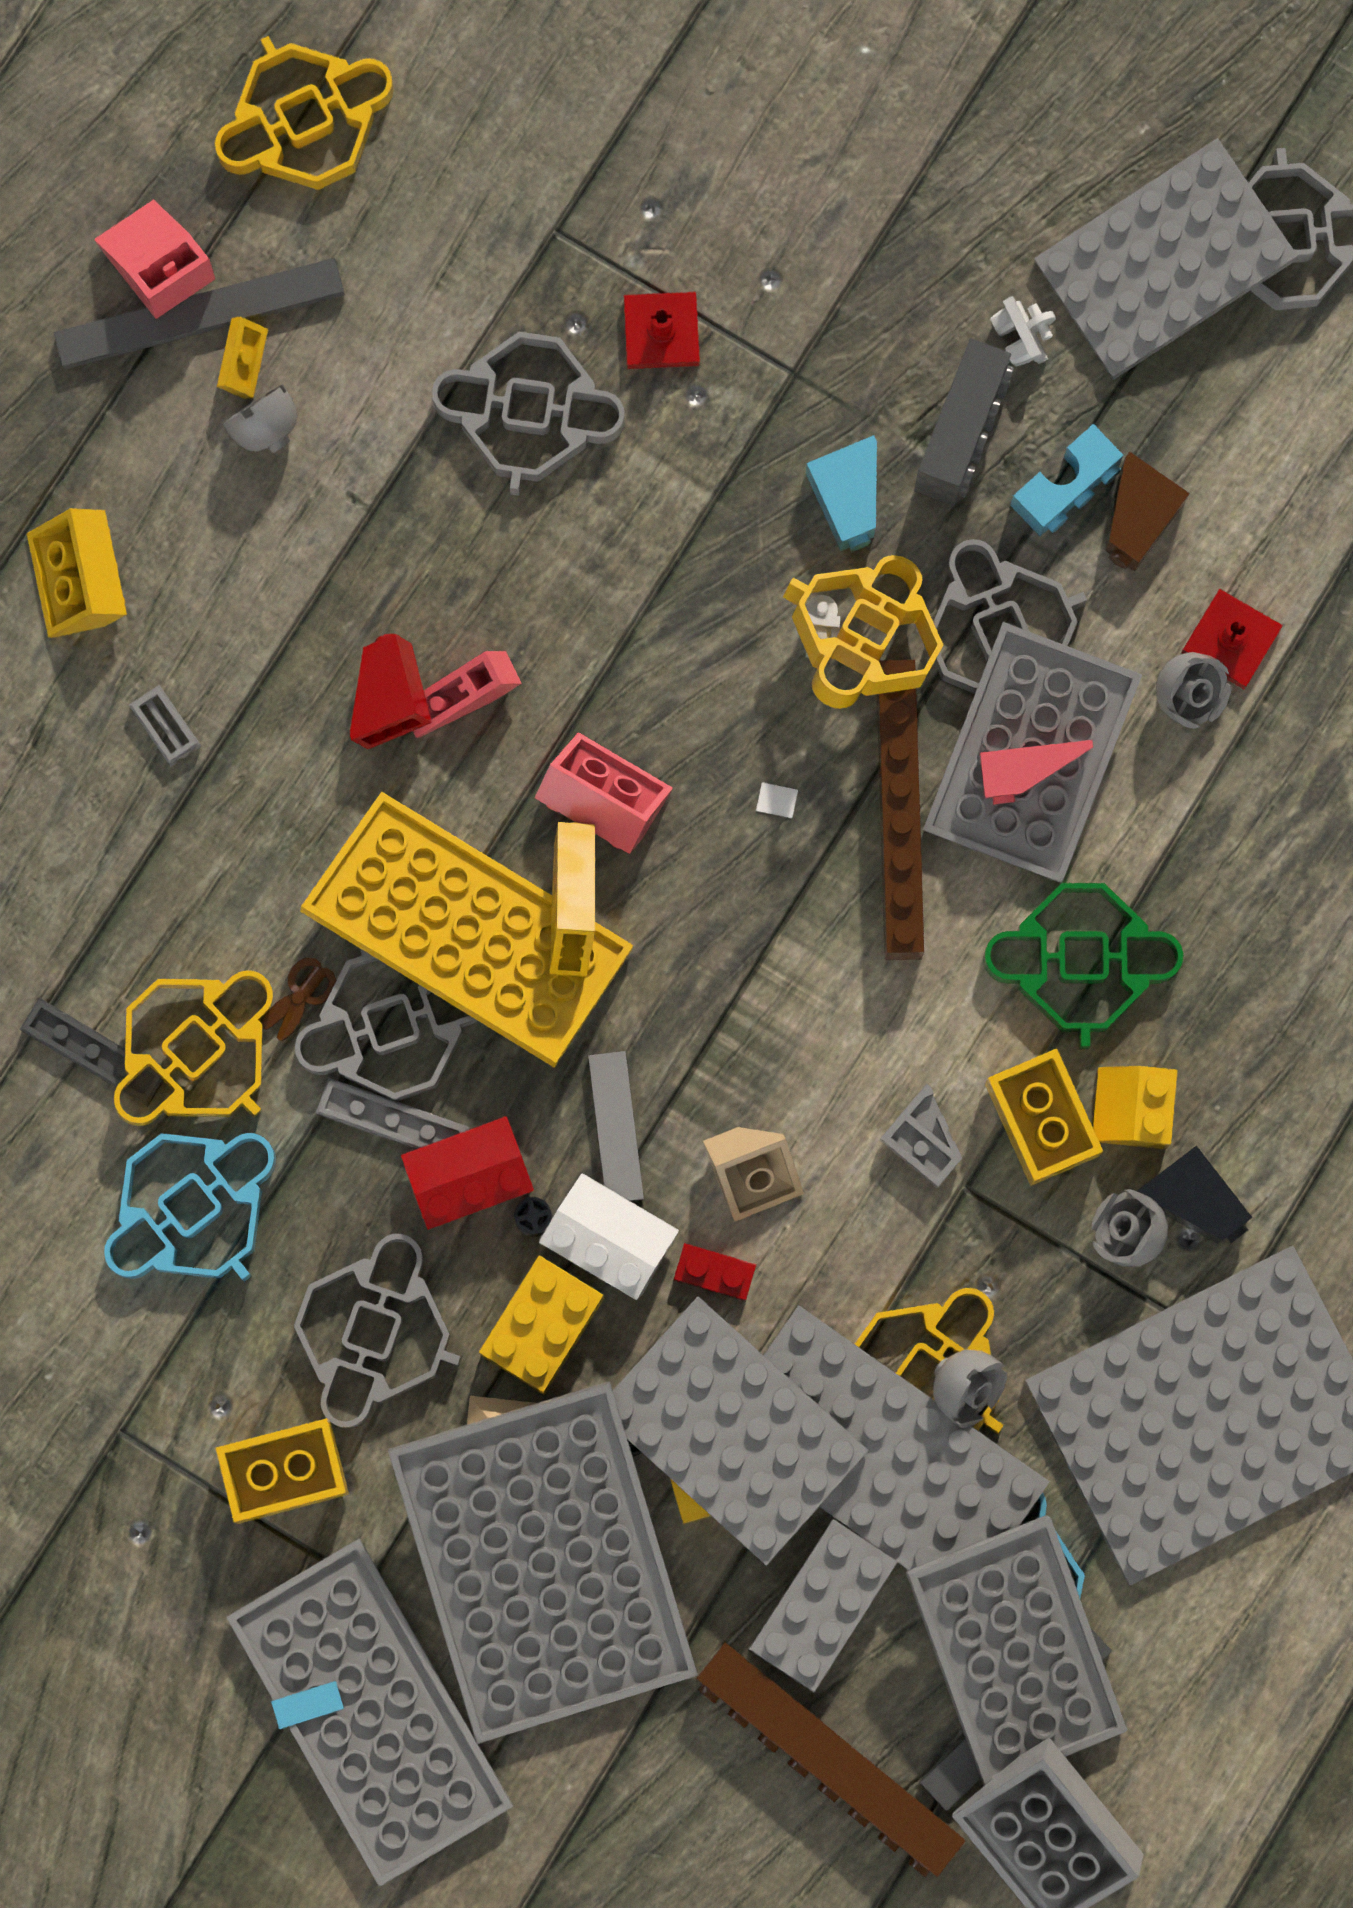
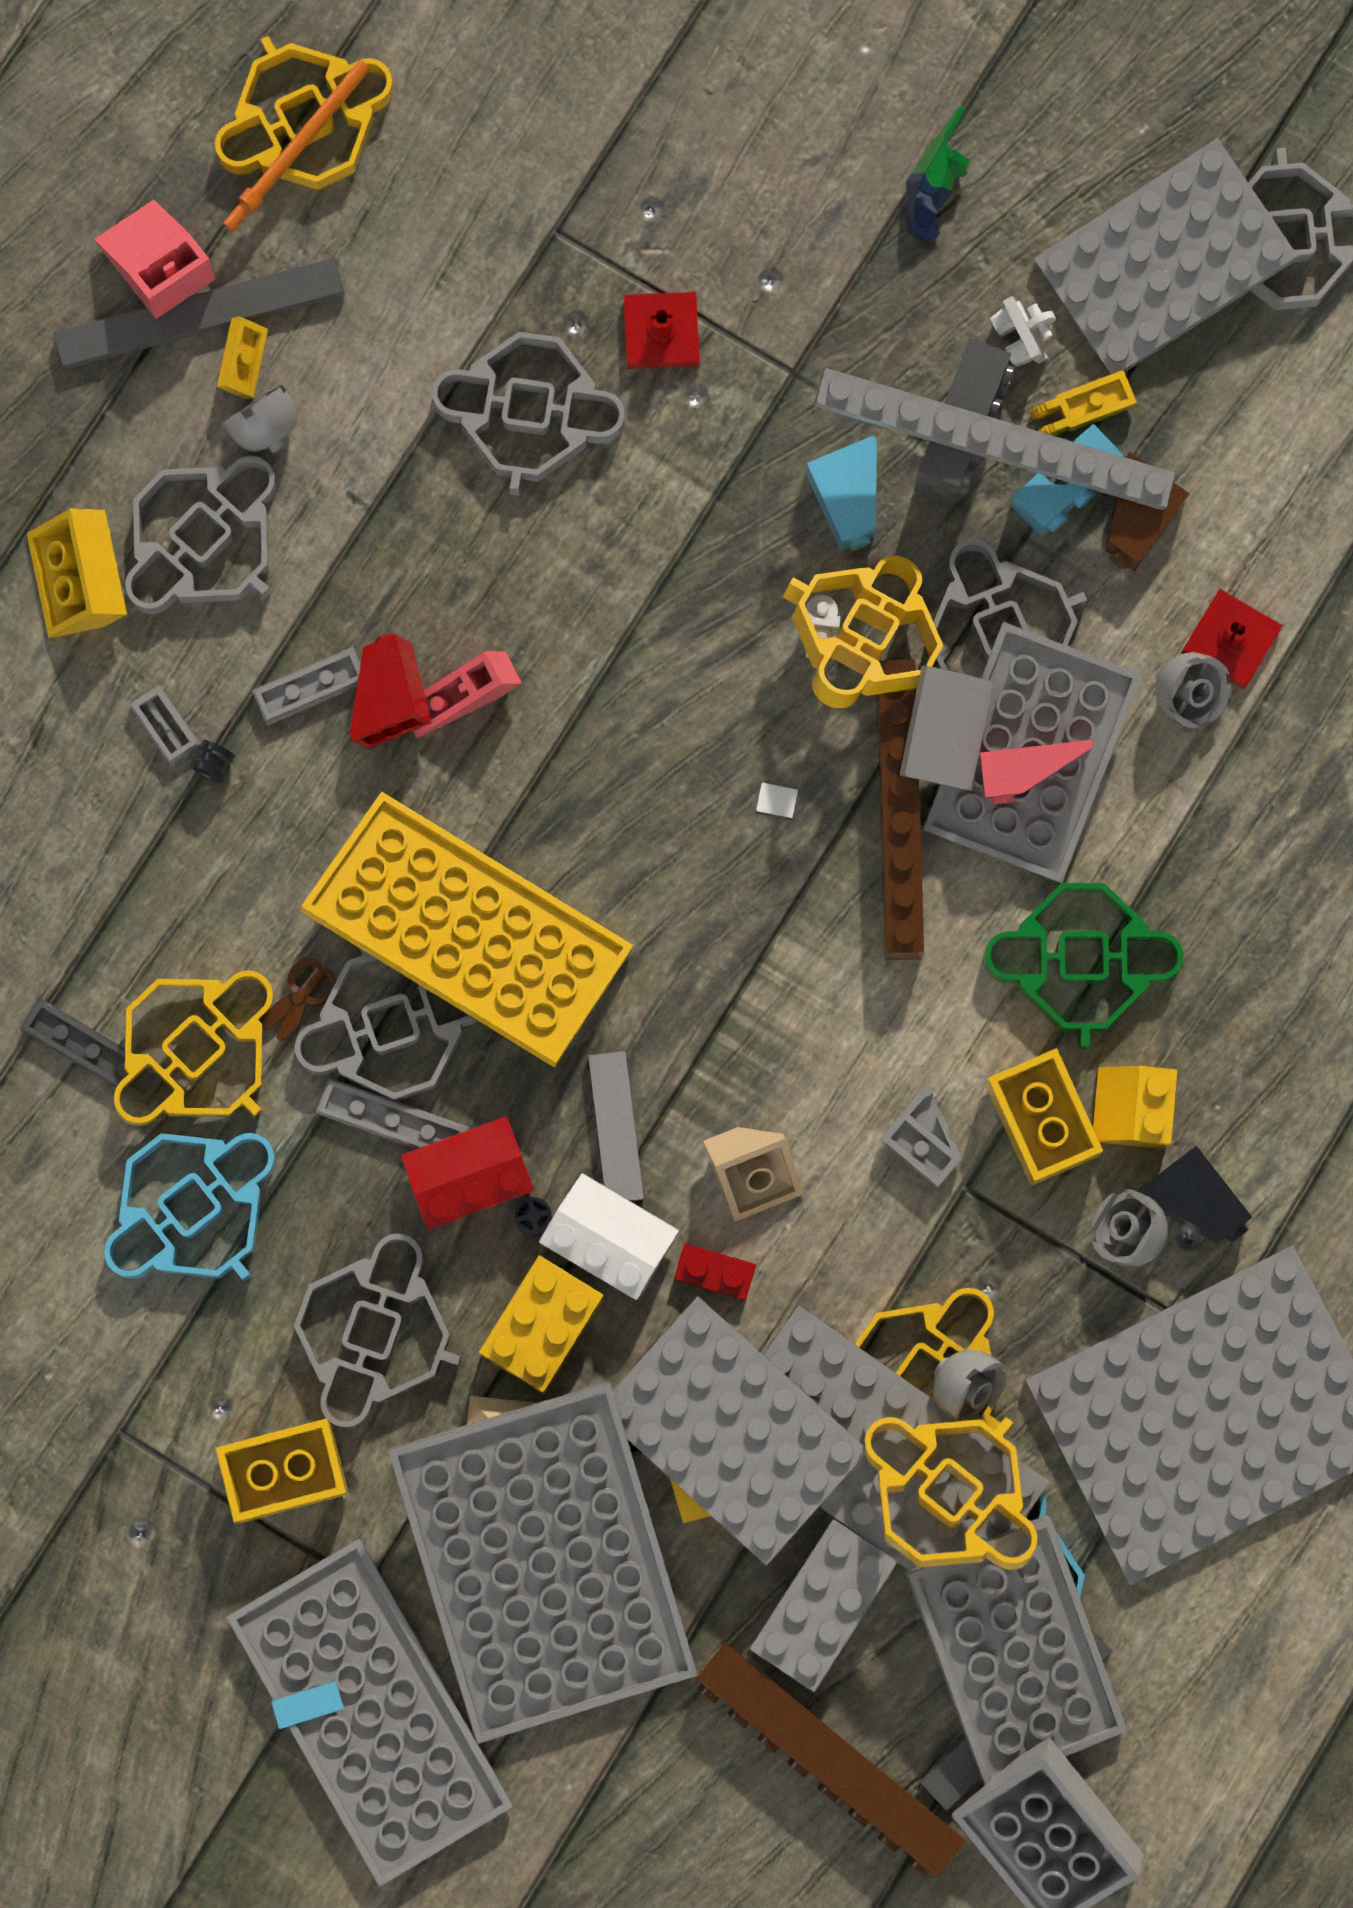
(212, 761): none -> black wheel
(252, 198): none -> orange bar
(253, 517): none -> light grey piece
(308, 686): none -> light grey tile
(573, 899): yellow slope -> none
(603, 790): coral slope -> none
(933, 181): none -> animal
(946, 728): none -> light grey tile
(994, 439): none -> light grey plate
(1007, 1504): none -> yellow piece
(1087, 404): none -> yellow hinge

